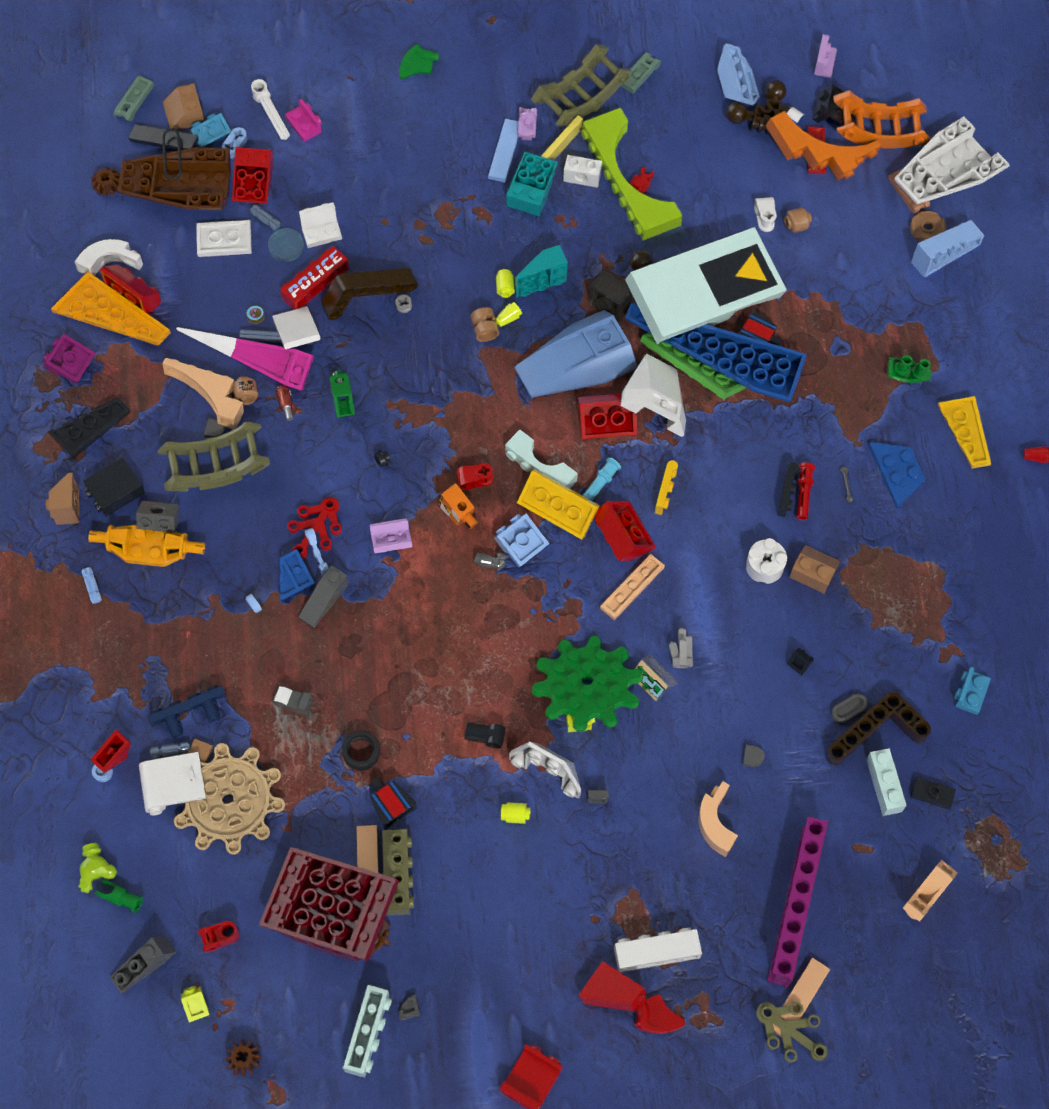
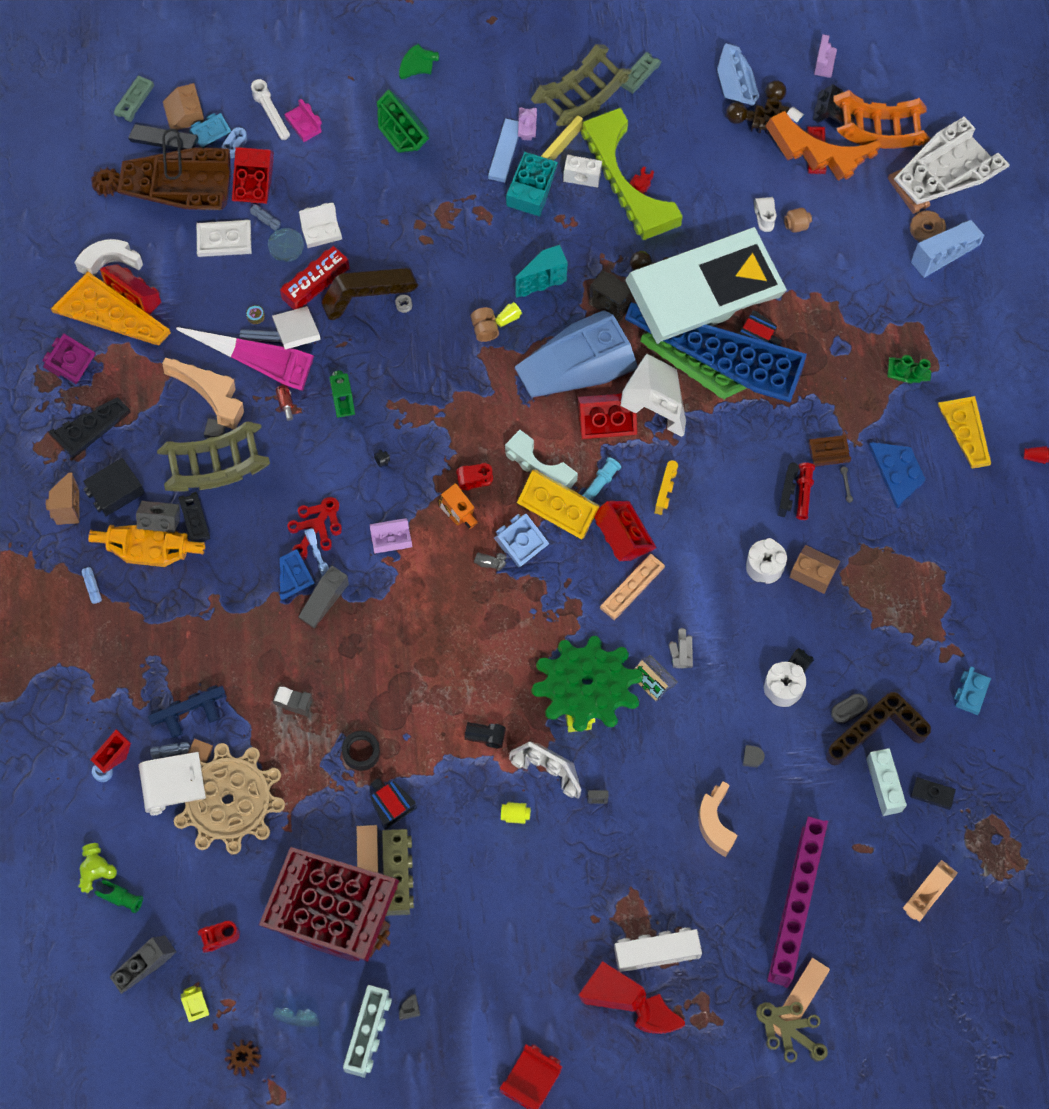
(194, 518): none -> black plate
(245, 390): medium nougat head -> none
(253, 603): light blue tile -> none
(302, 1018): none -> clear light blue slope
(400, 124): none -> green wedge
(505, 283): neon yellow brick -> none
(774, 684): none -> white brick
(829, 450): none -> reddish brown plate

